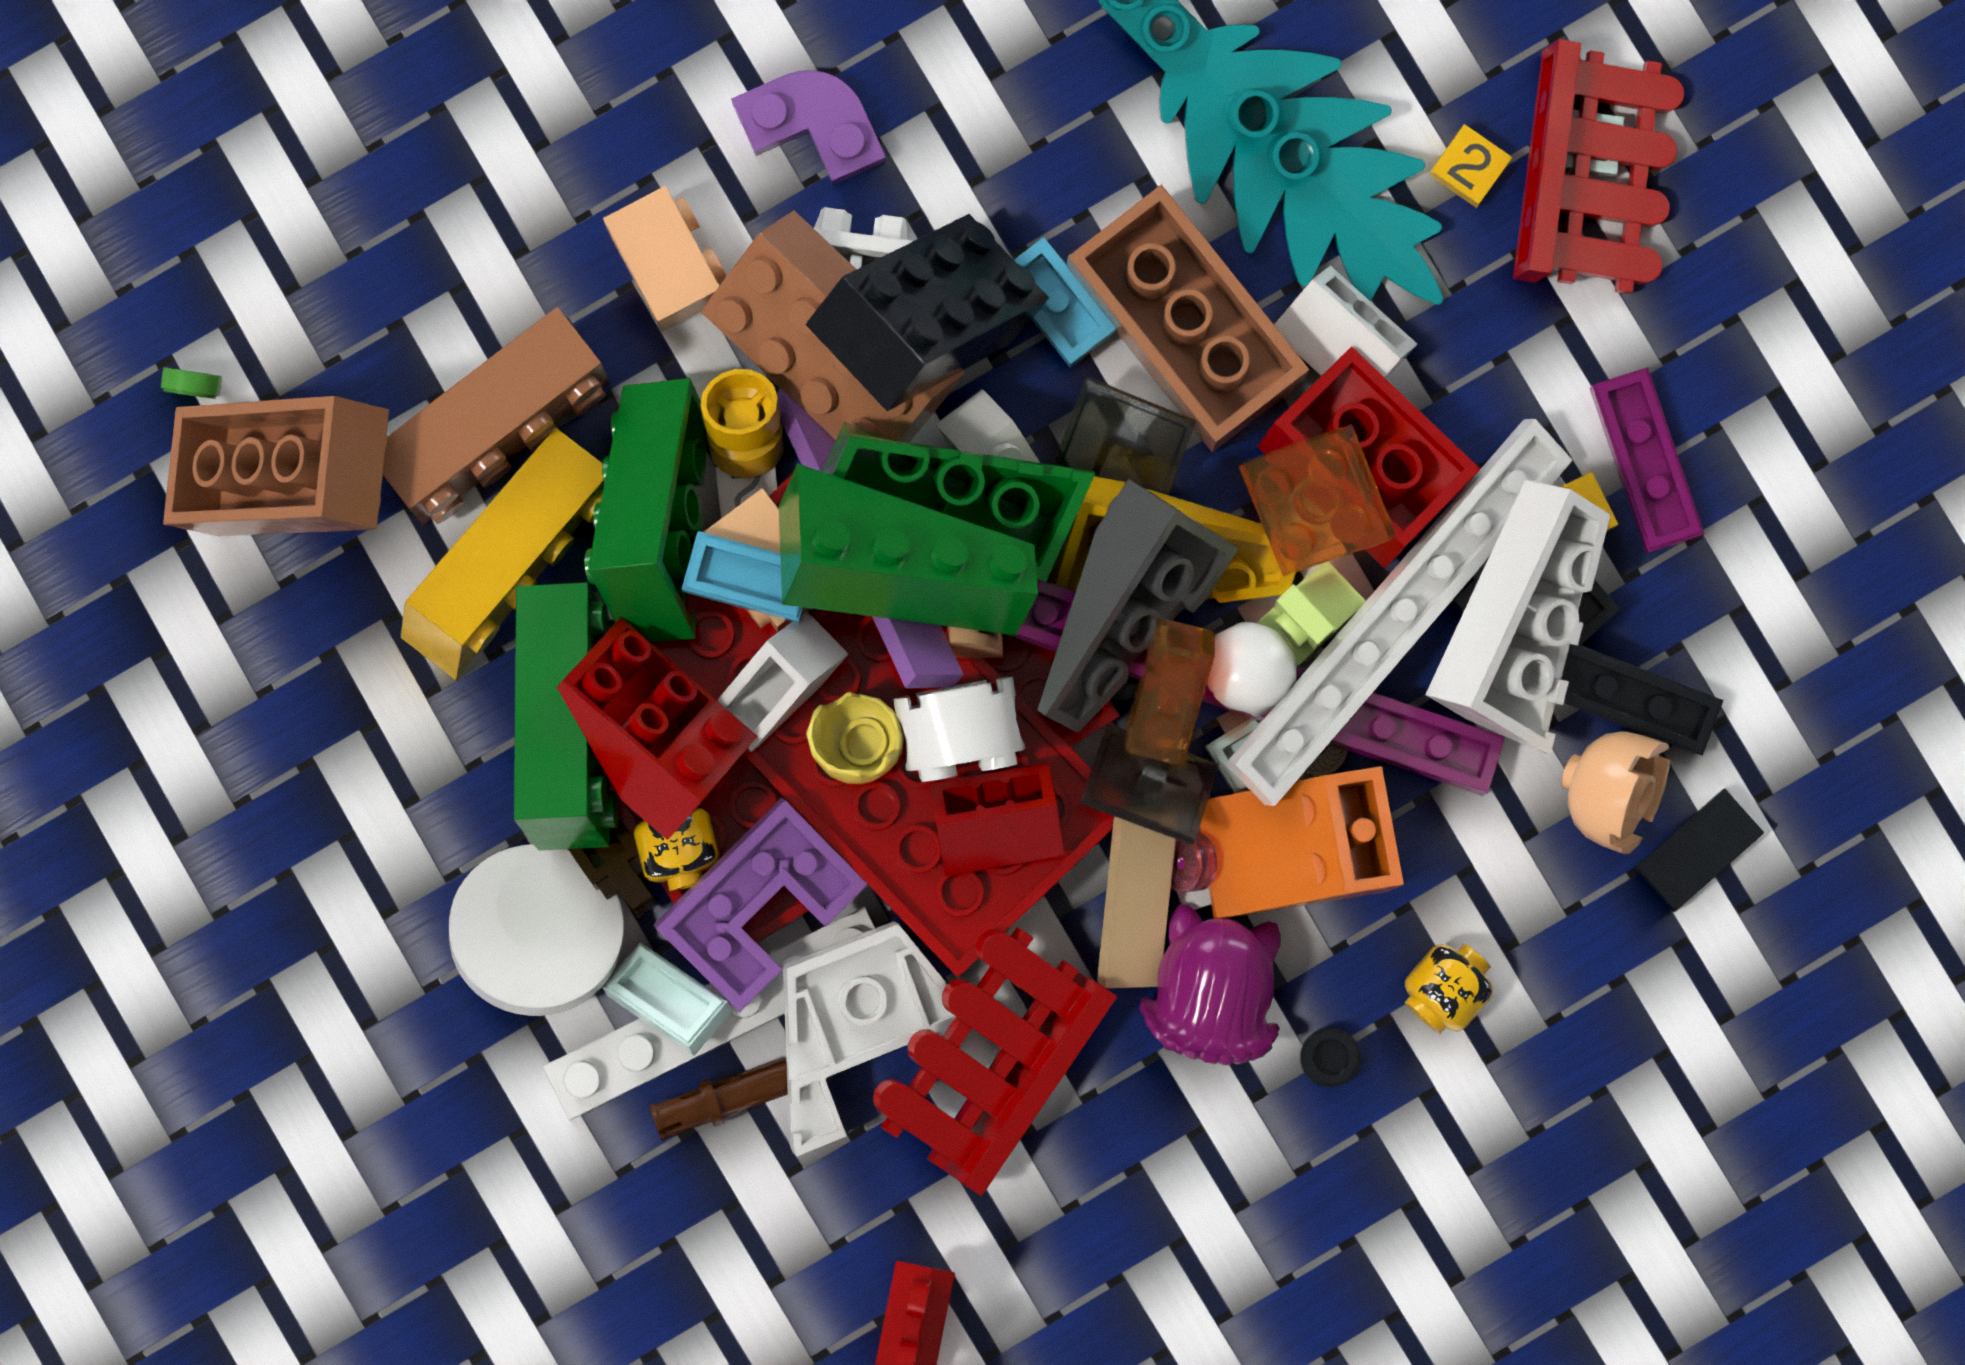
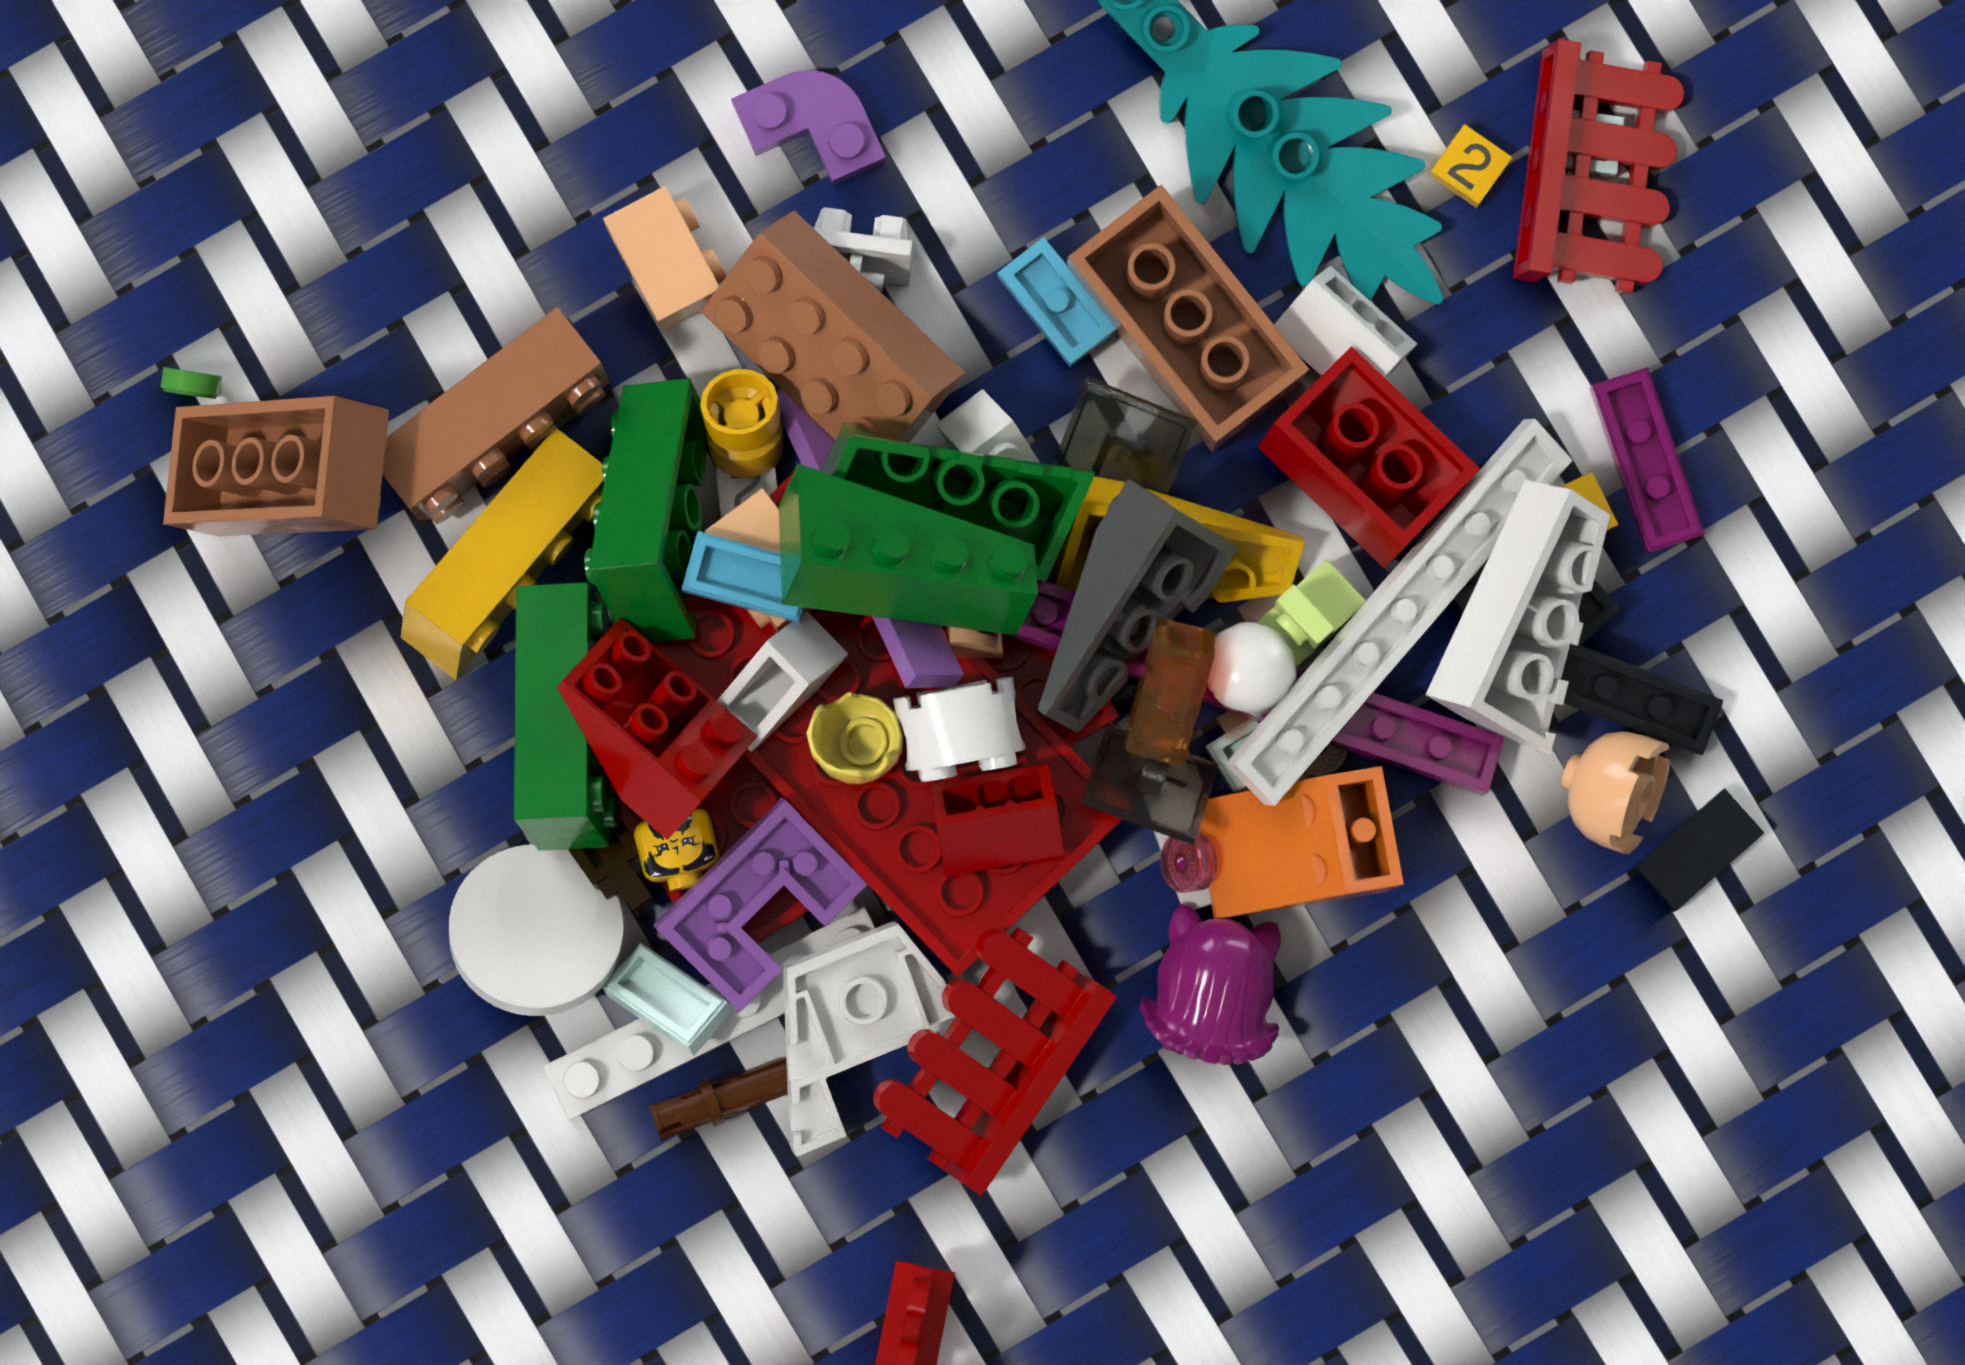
(927, 311): black brick -> none
(1135, 906): tan tile -> none
(1317, 500): clear orange plate -> none
(1329, 1057): black tile -> none
(1449, 987): yellow head -> none

